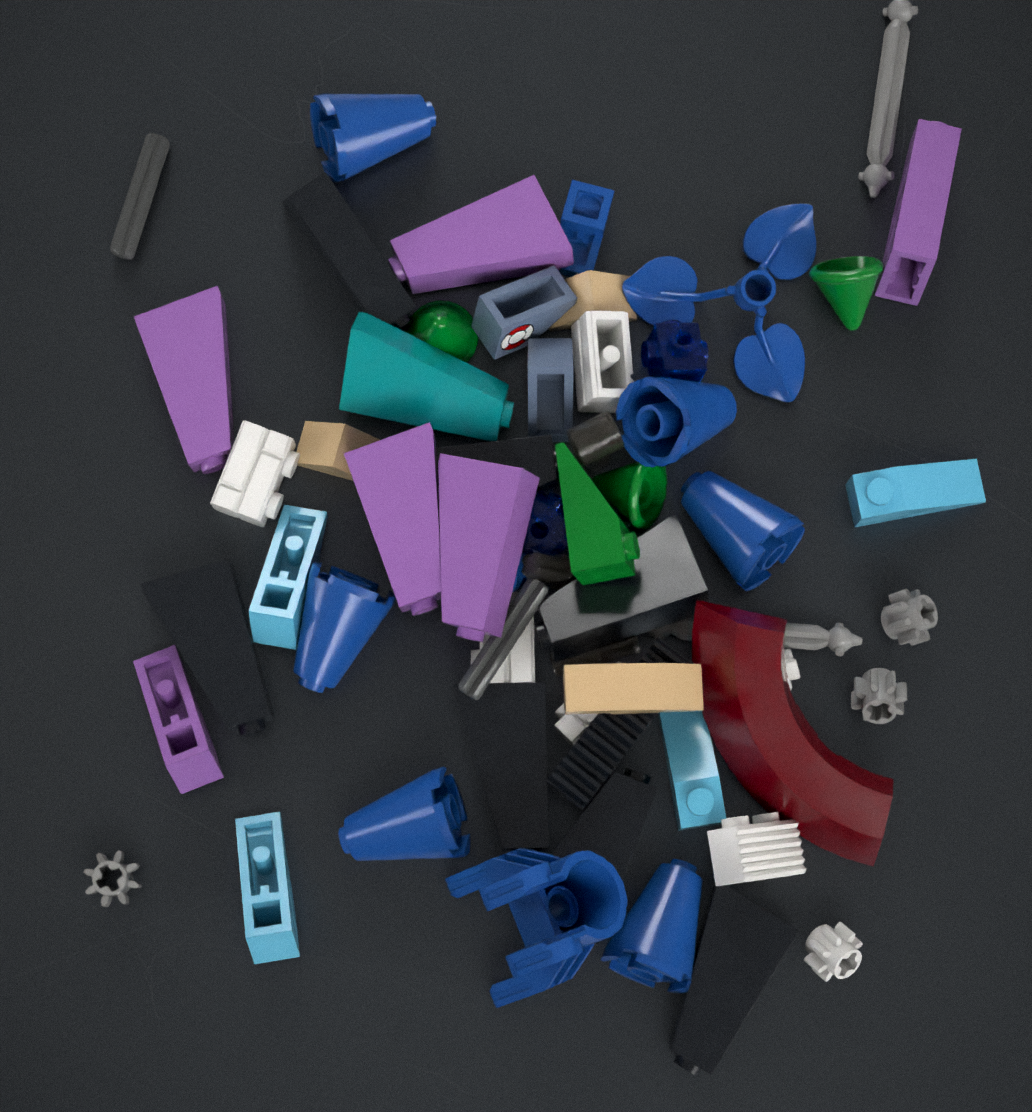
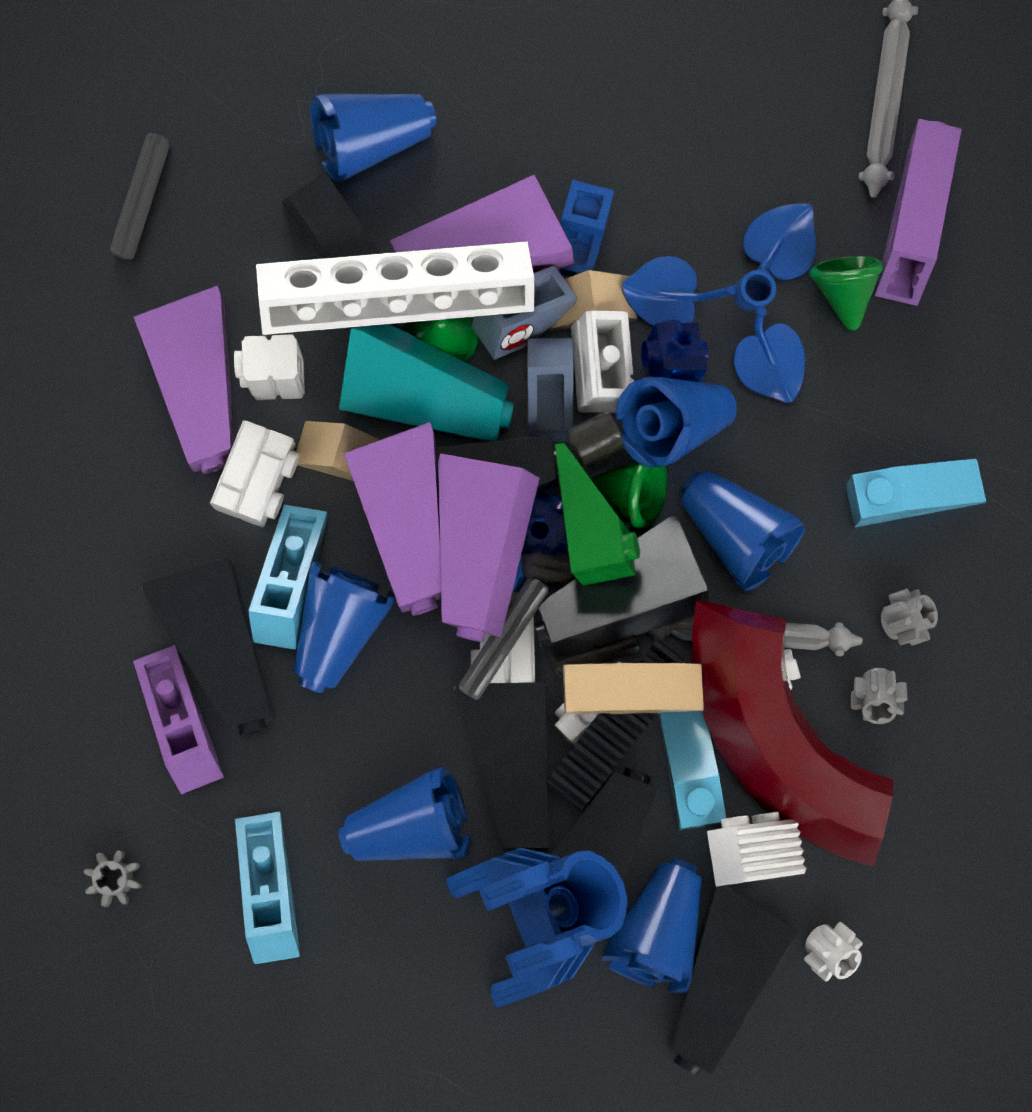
(271, 367): none -> white brick
(395, 287): none -> white brick

